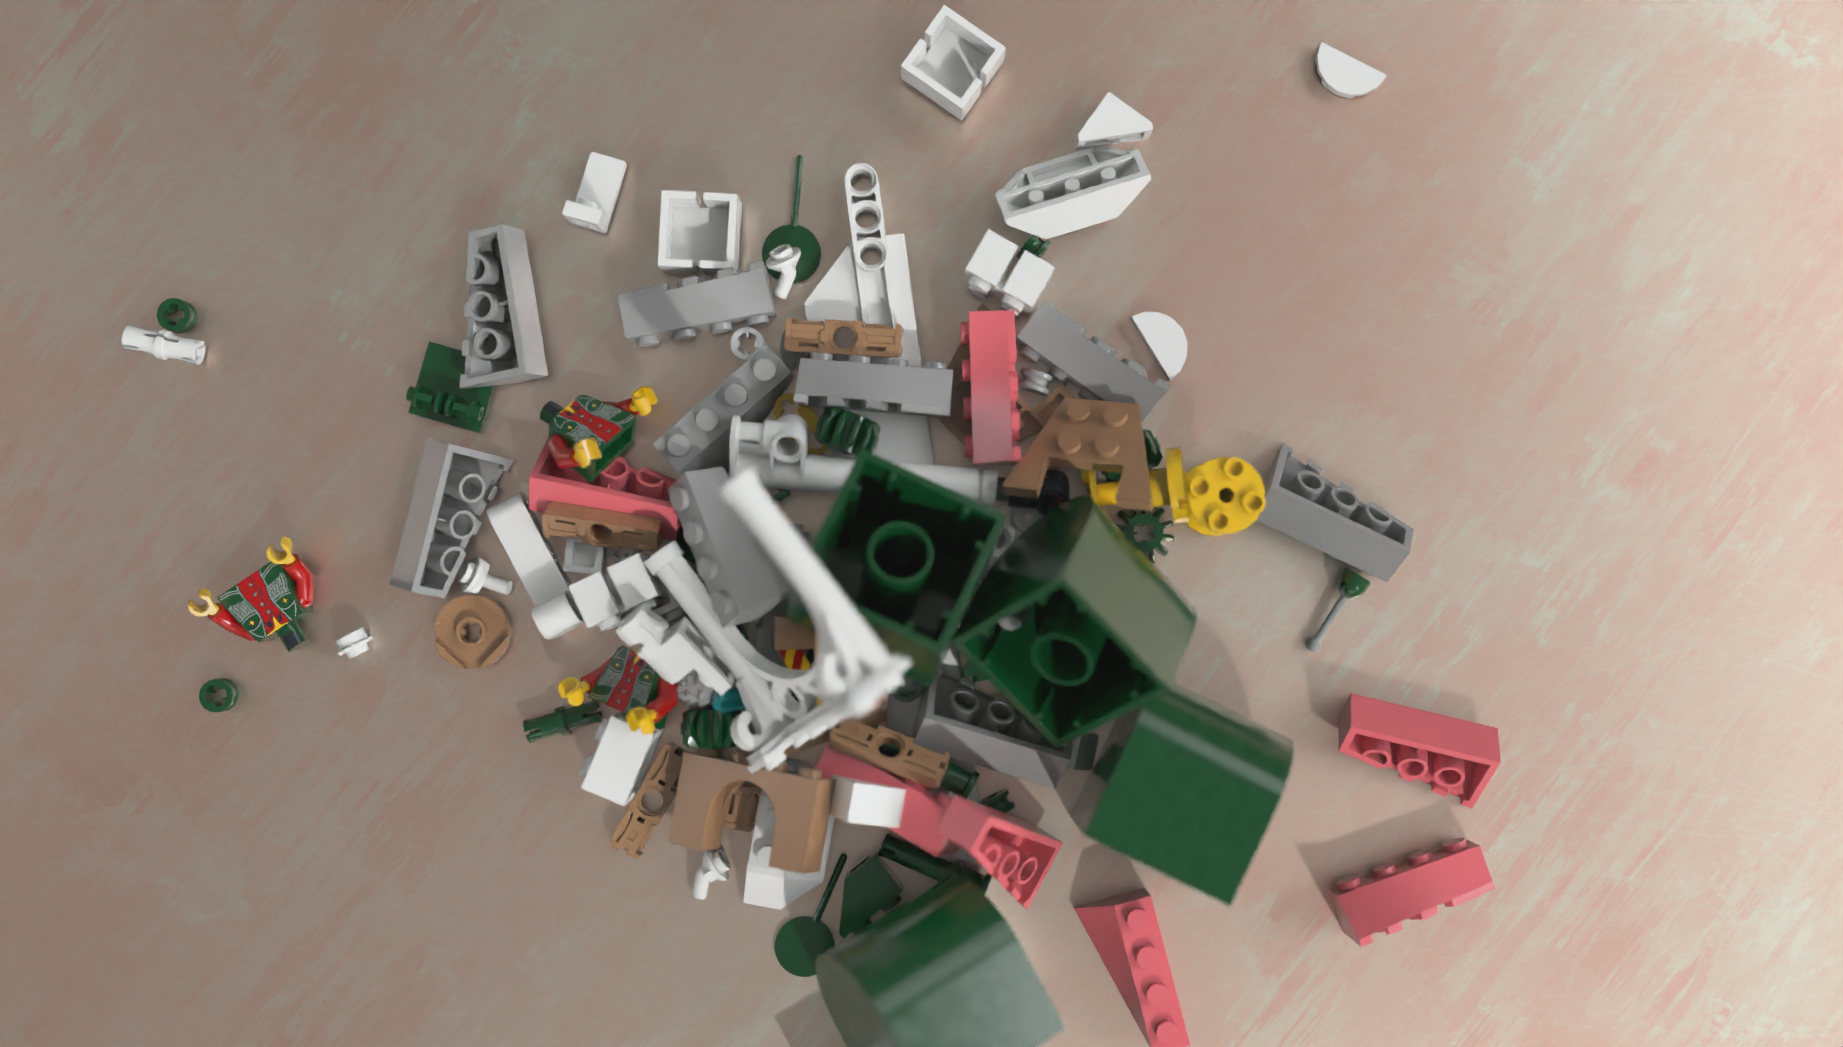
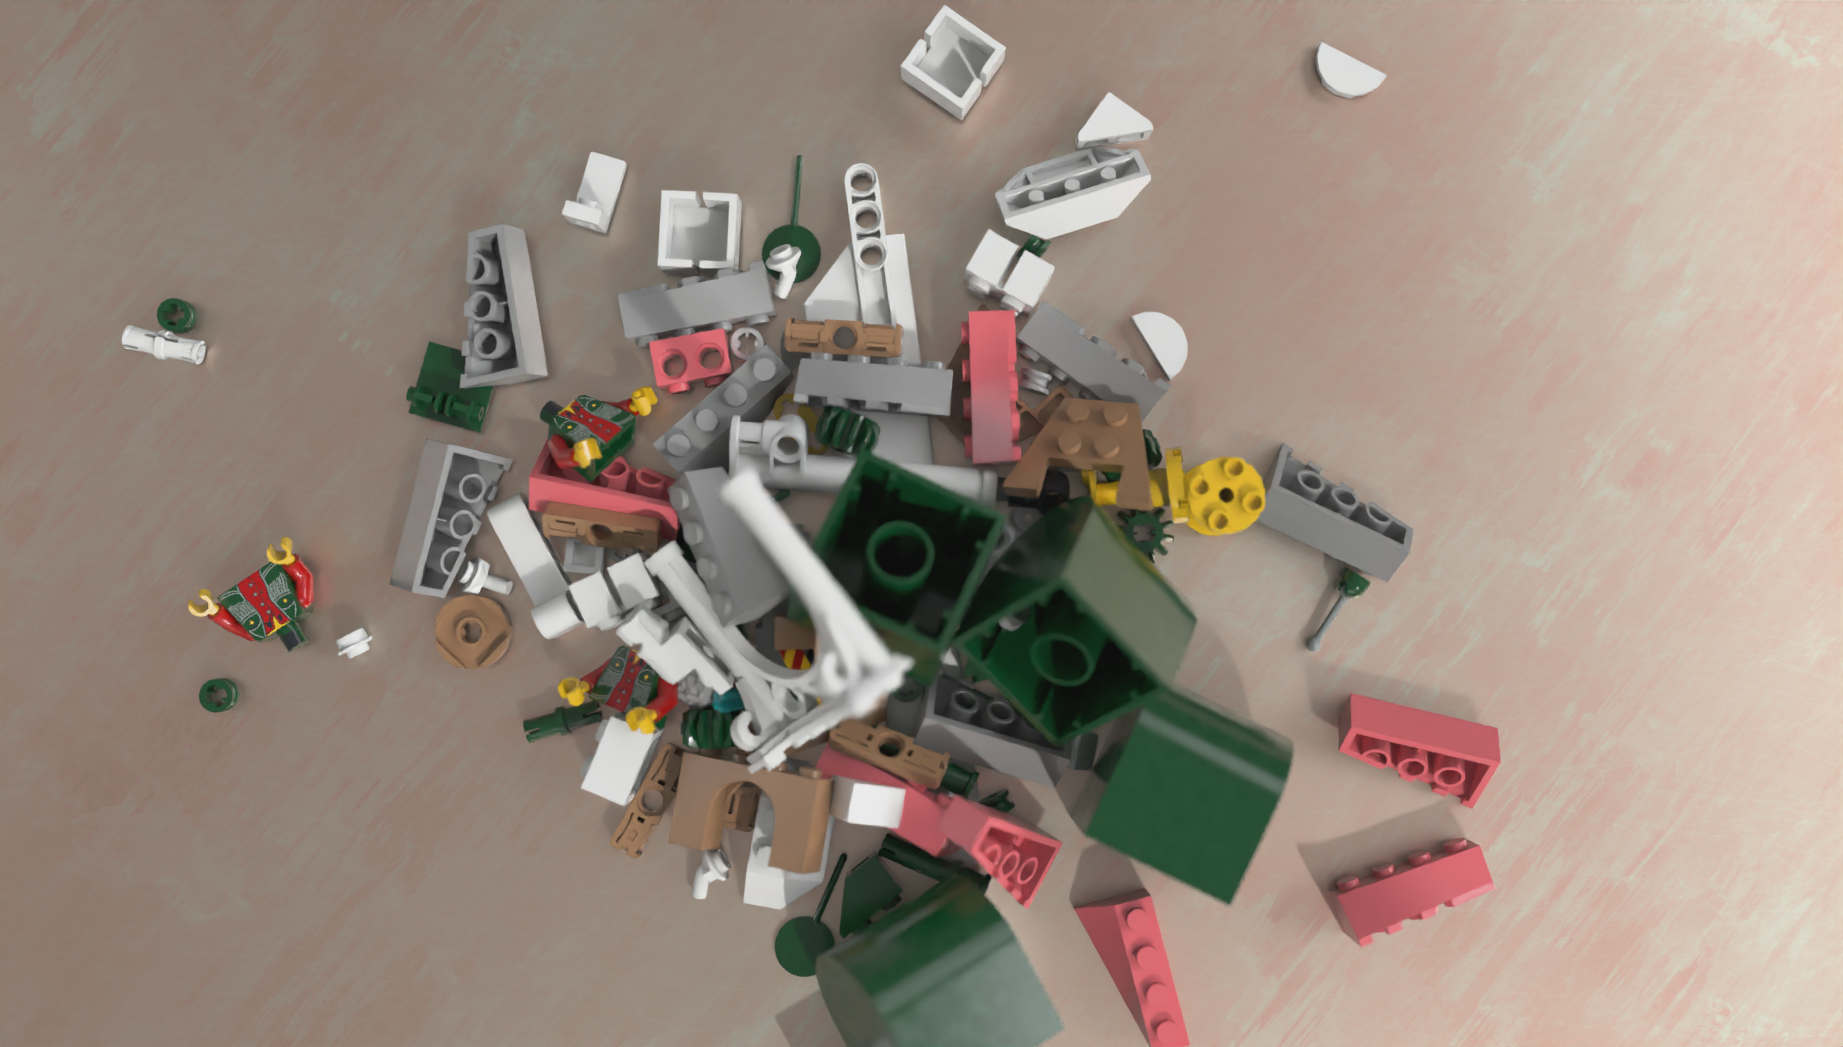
(691, 350): none -> coral brick

